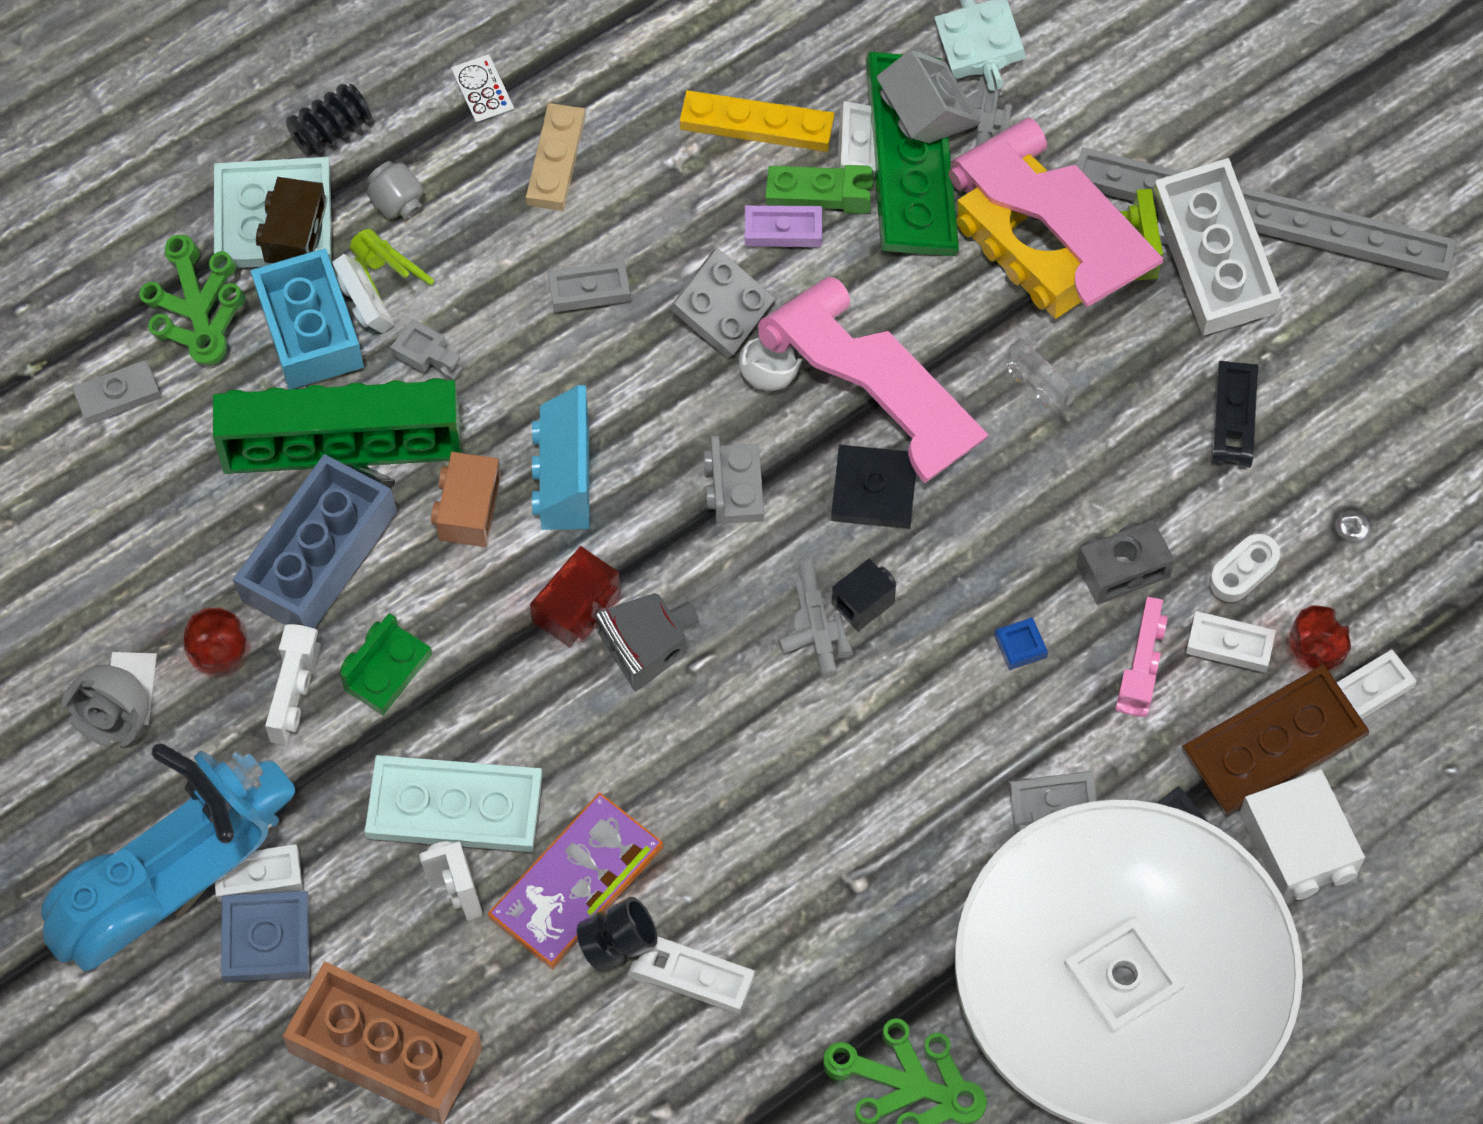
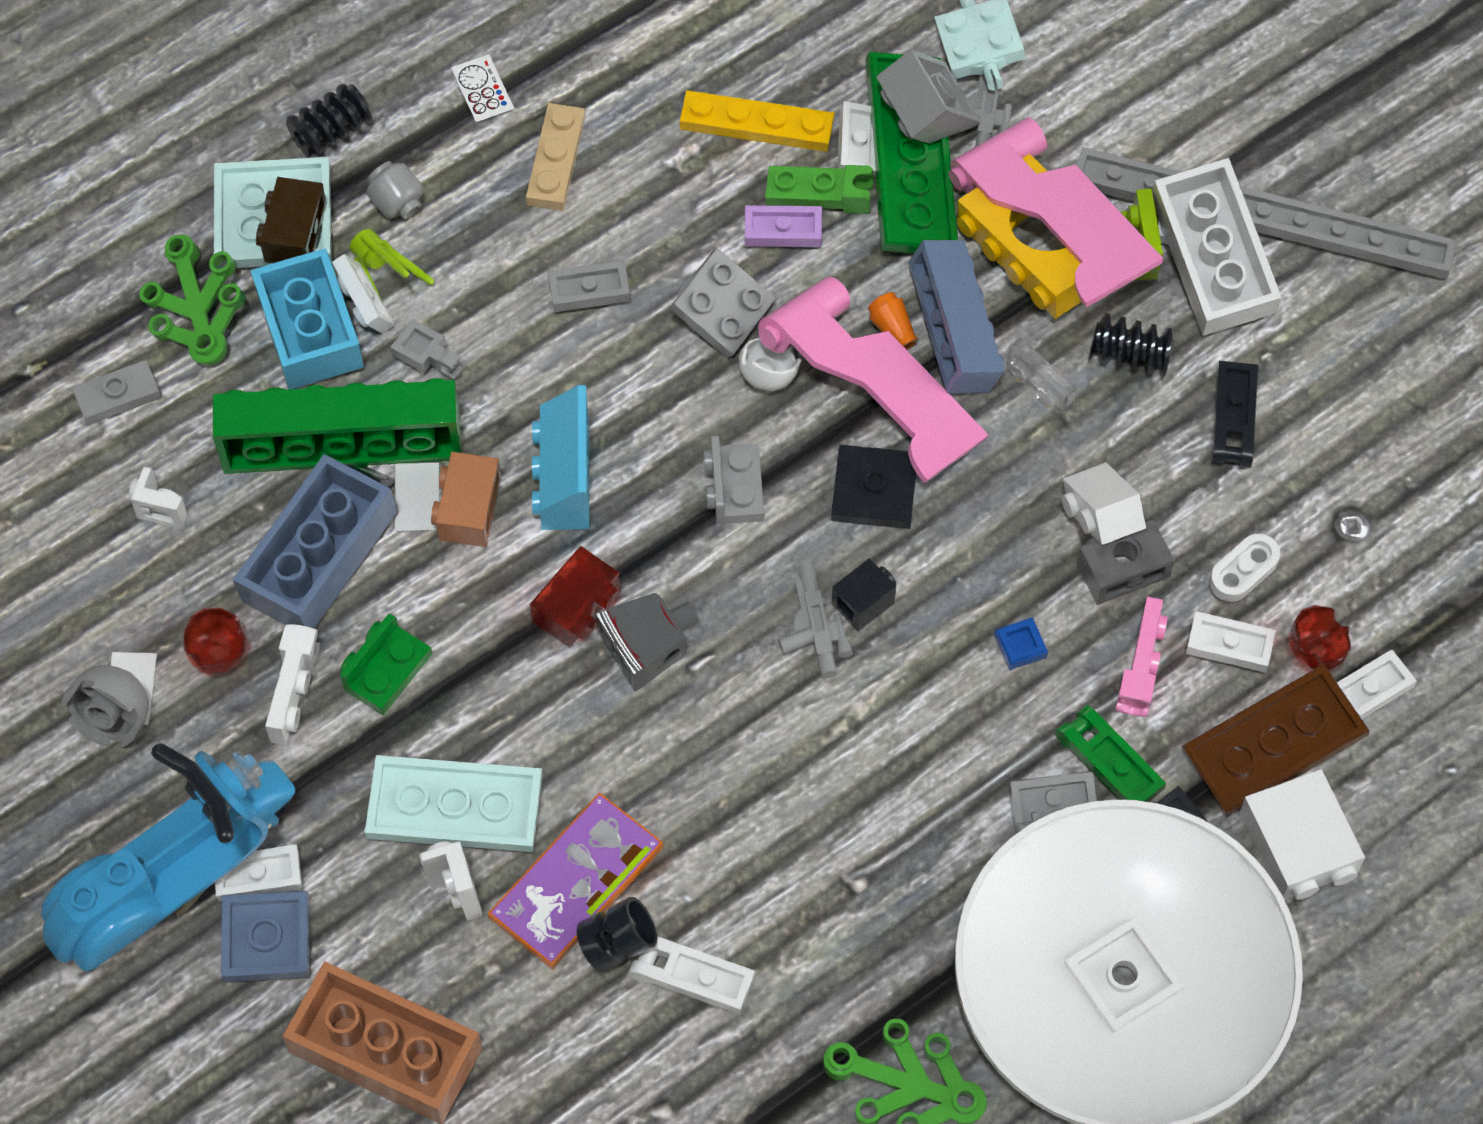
(156, 505): none -> white bracket
(415, 494): none -> white sticker
(890, 315): none -> orange cone
(956, 316): none -> sand blue brick
(1103, 503): none -> white brick
(1110, 757): none -> green plate
(1132, 344): none -> black piece

